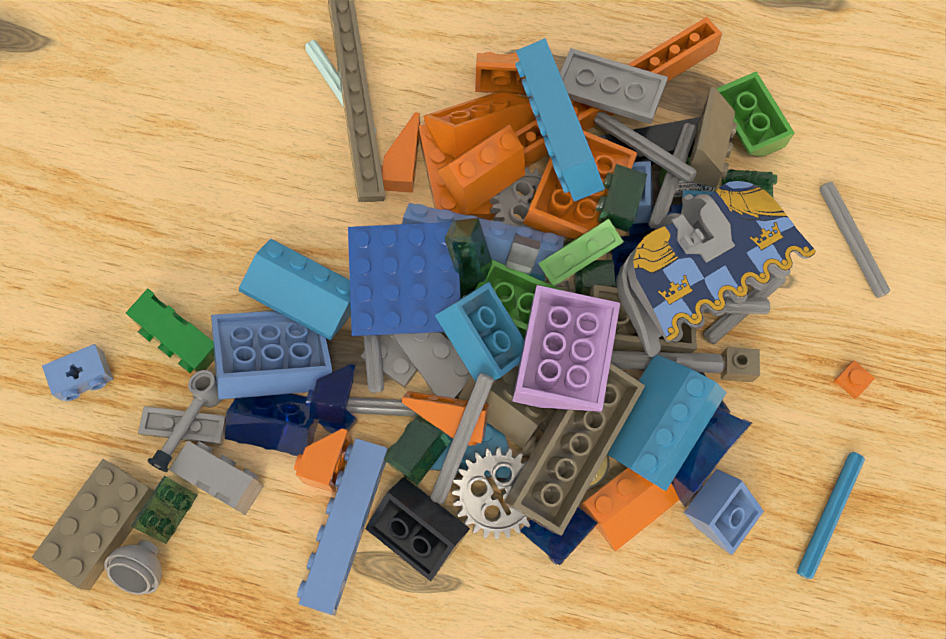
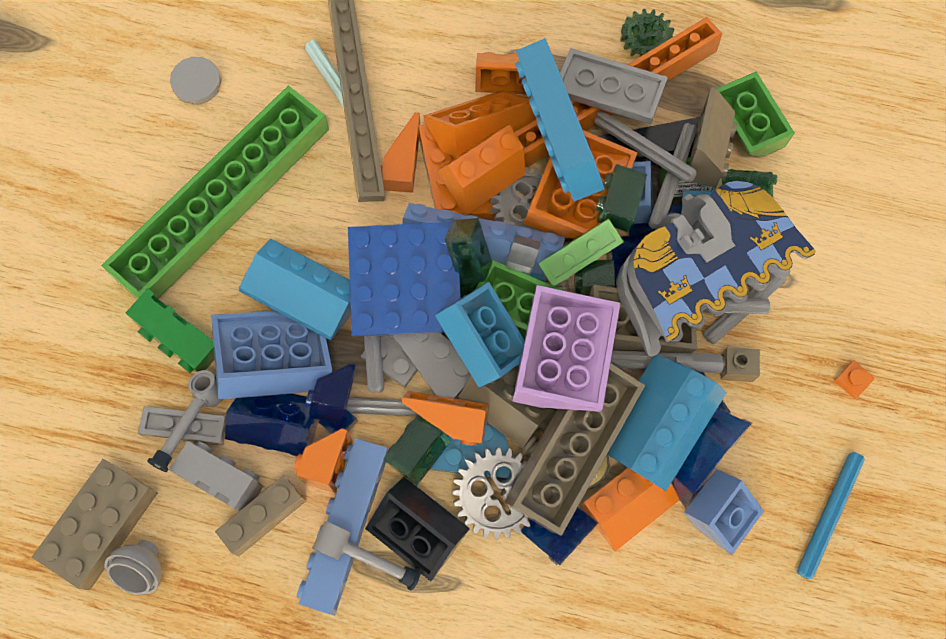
(63, 373): medium blue brick -> none
(164, 510): clear green hinge -> none
(195, 80): none -> light grey tile
(217, 195): none -> bright green brick
(260, 516): none -> dark tan brick
(335, 541): none -> light grey piece
(462, 438): light grey axle -> none
(647, 32): none -> clear green gear
(854, 239): light grey axle -> none

